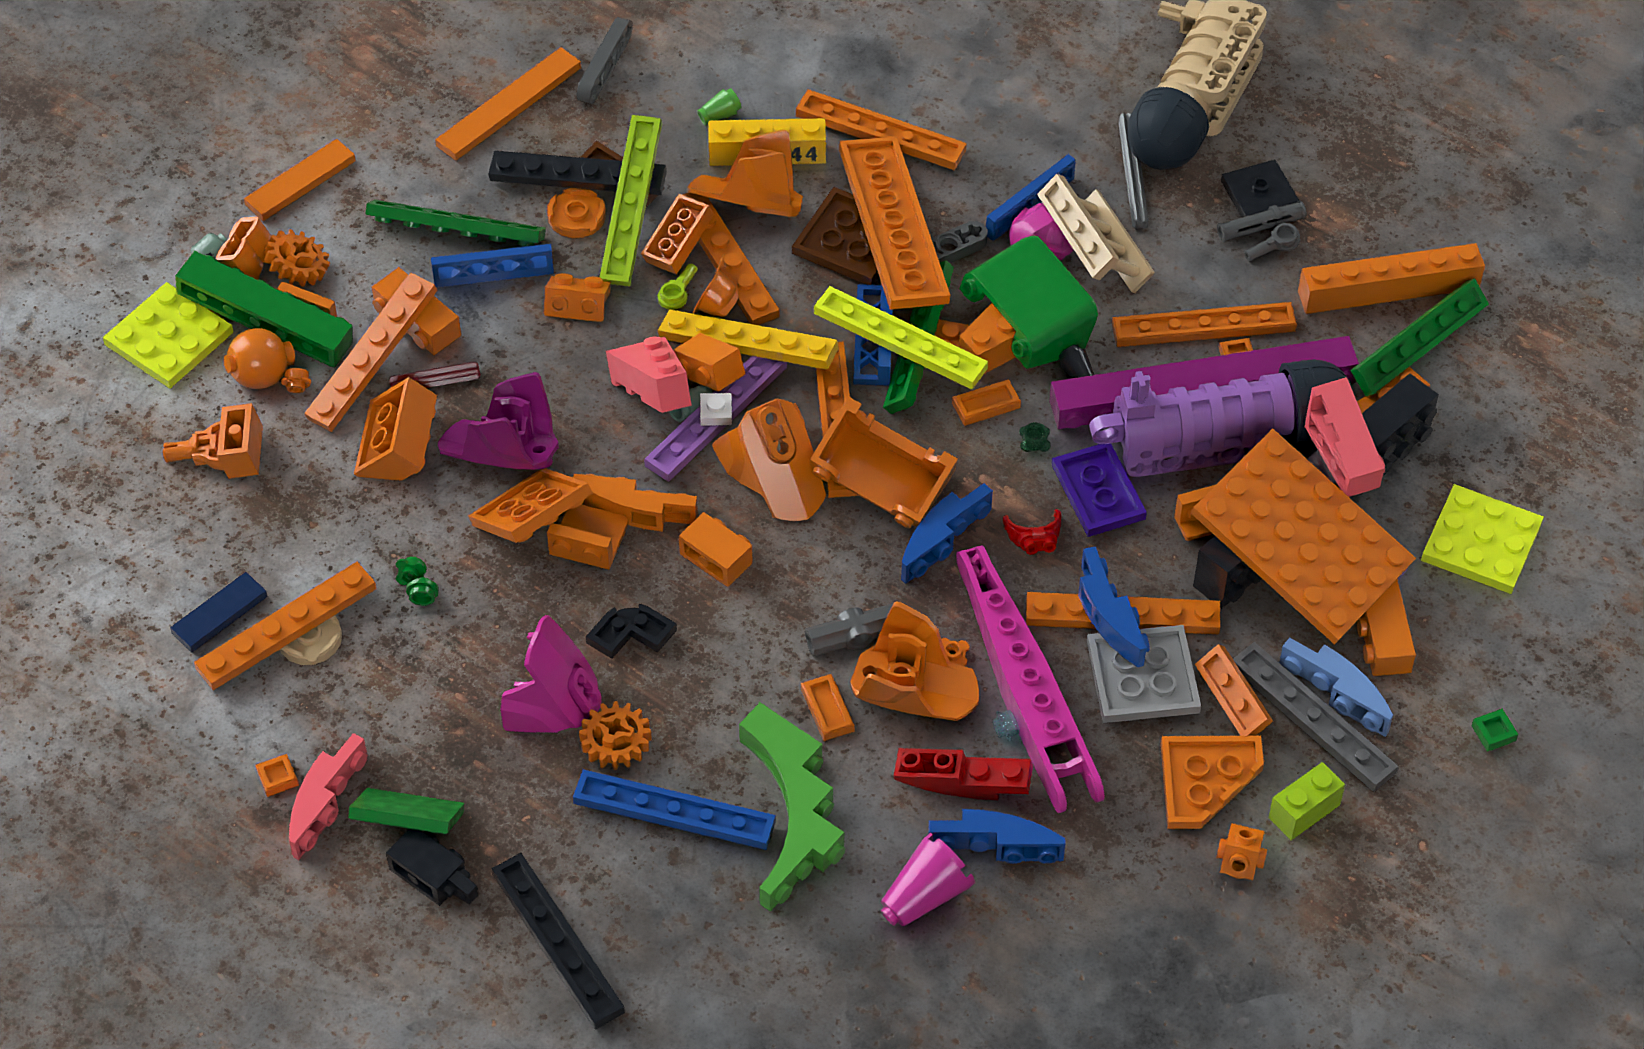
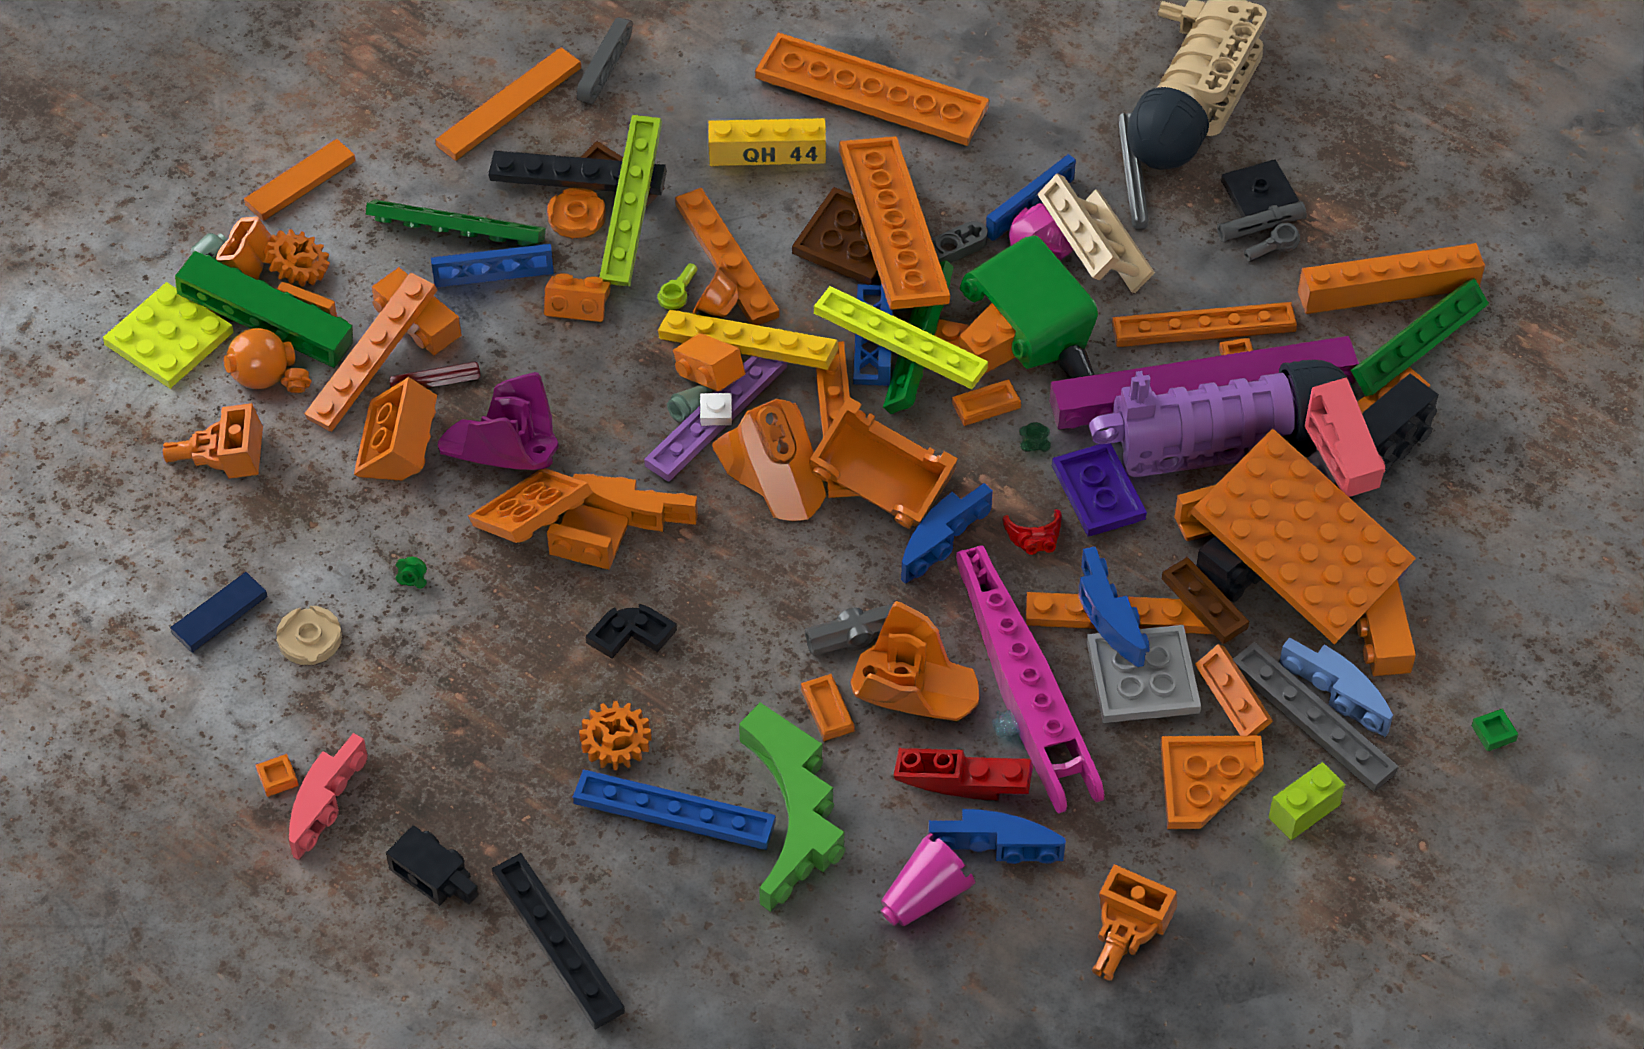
(285, 625): orange plate -> none
(406, 810): green tile -> none
(422, 591): green plate -> none
(561, 688): dark pink piece -> none
(652, 373): coral wedge -> none
(677, 234): orange piece -> none
(716, 549): orange brick -> none
(720, 106): bright green cone -> none
(758, 178): orange piece -> none
(870, 124): orange plate -> none
(872, 88): none -> orange plate
(960, 649): orange plate -> none
(1130, 916): none -> orange brick
(1205, 600): none -> reddish brown plate
(1242, 852): orange brick -> none
(1482, 538): neon yellow plate -> none

